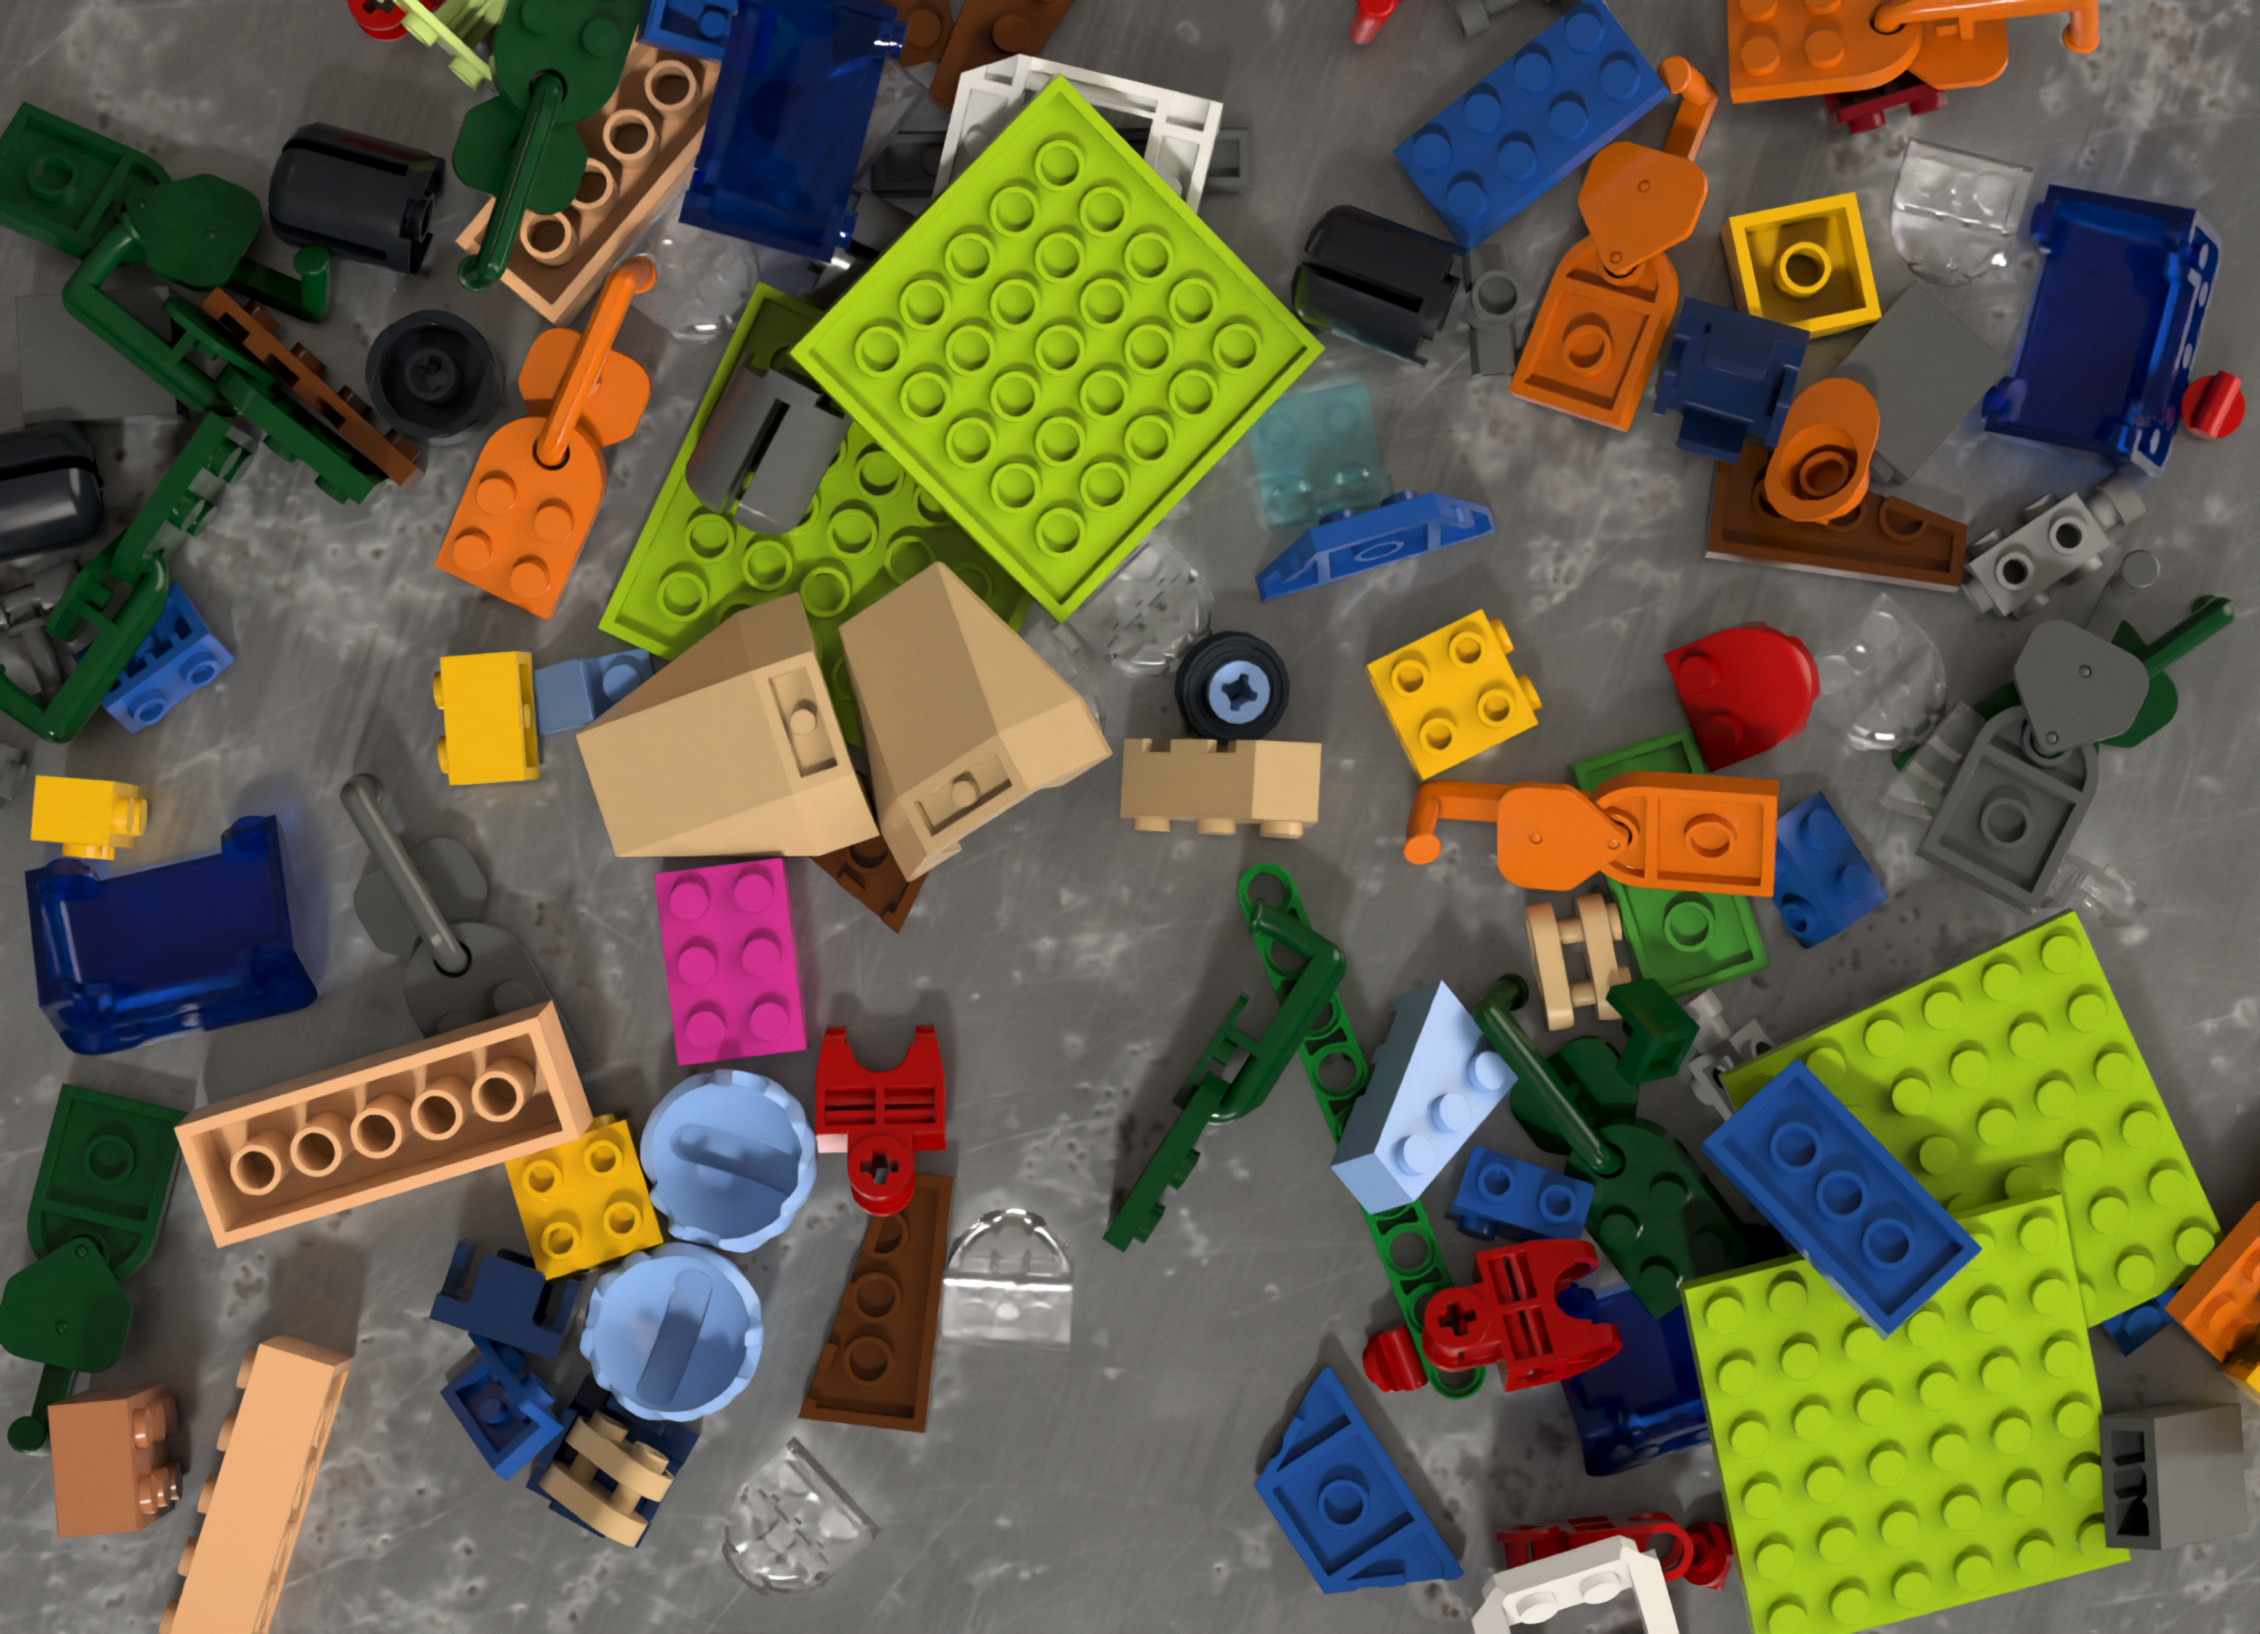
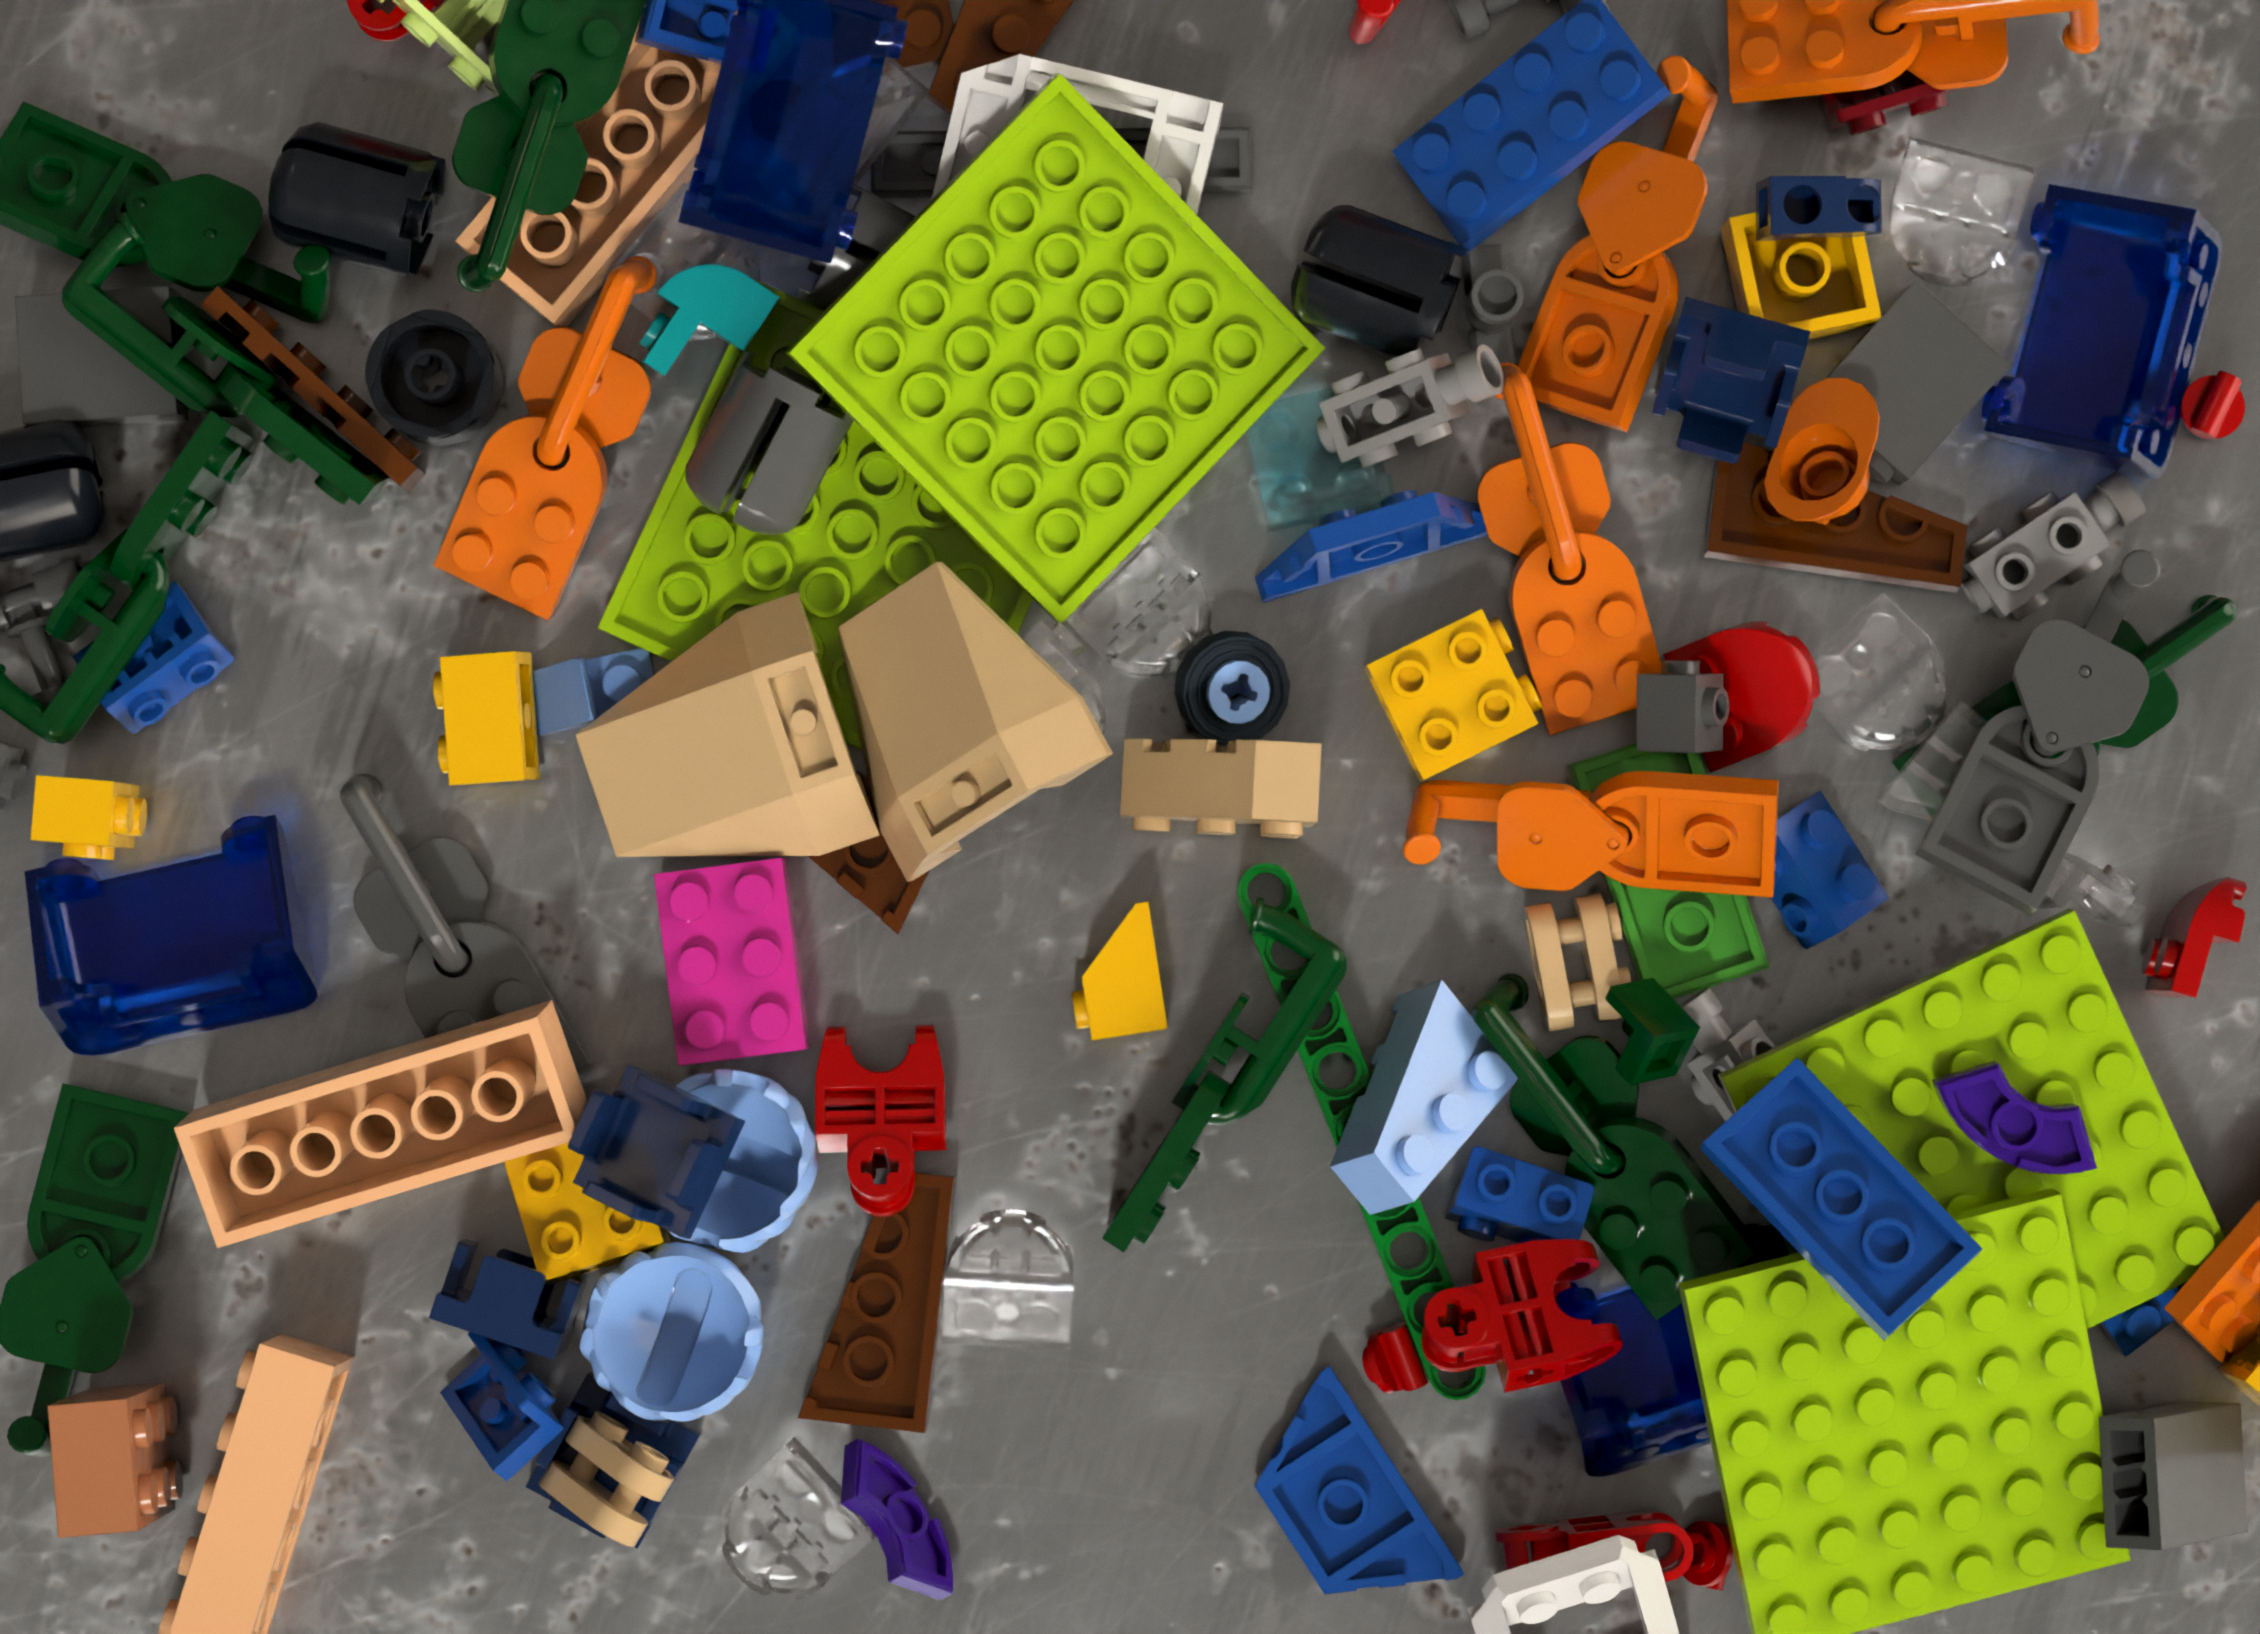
(653, 1150): none -> dark blue panel
(711, 296): none -> teal brick
(886, 1501): none -> dark purple tile
(1123, 983): none -> yellow slope
(1402, 405): none -> light grey brick
(1577, 634): none -> orange plate
(1681, 709): none -> dark grey brick
(1817, 207): none -> dark blue leg
(2013, 1127): none -> dark purple tile
(2198, 920): none -> red slope

